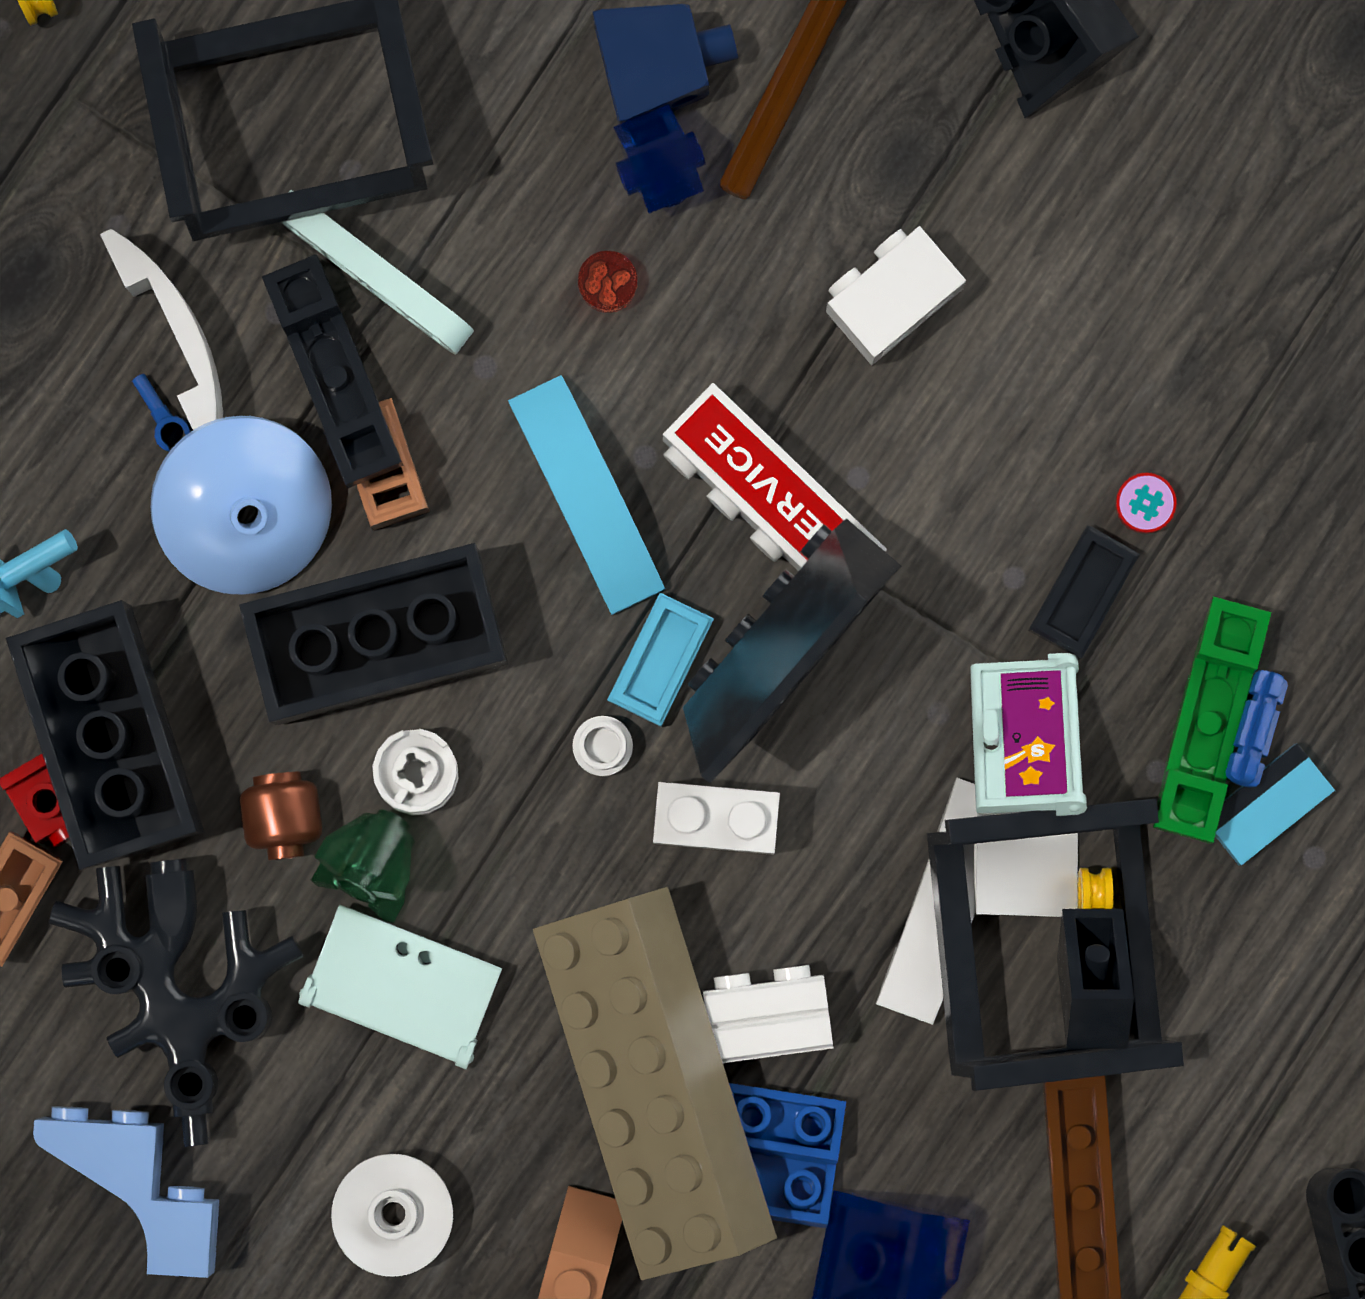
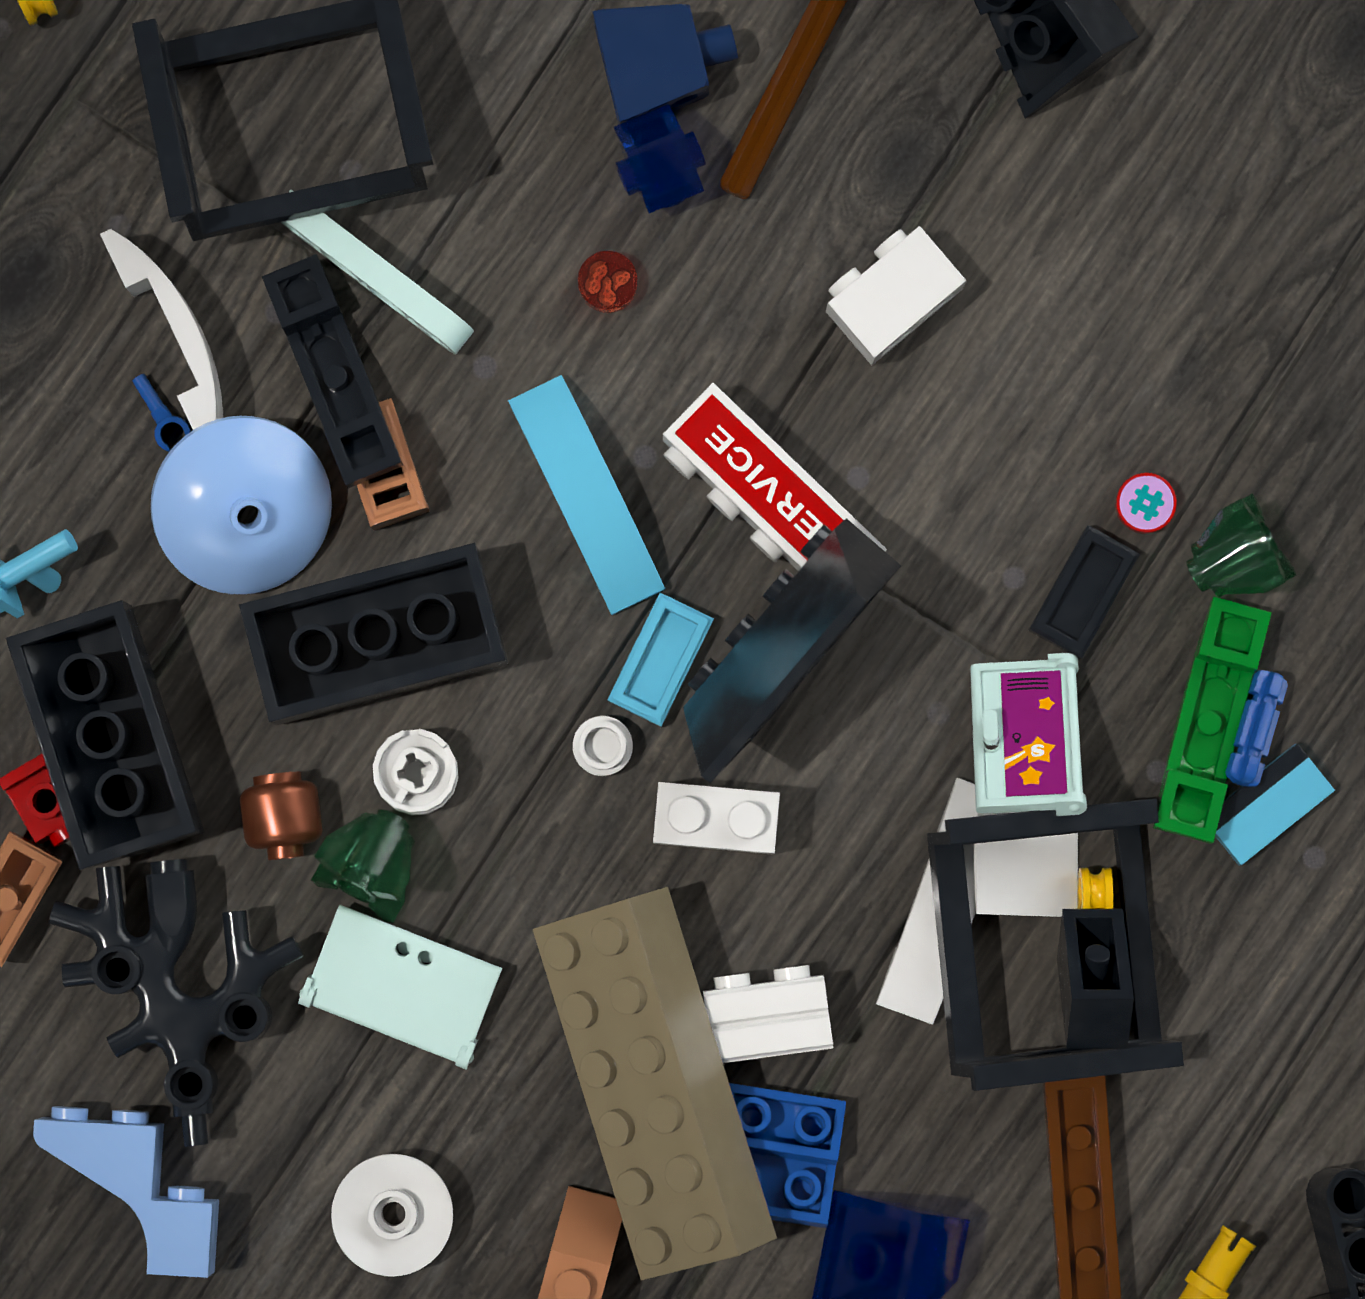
(1238, 553): none -> clear green brick

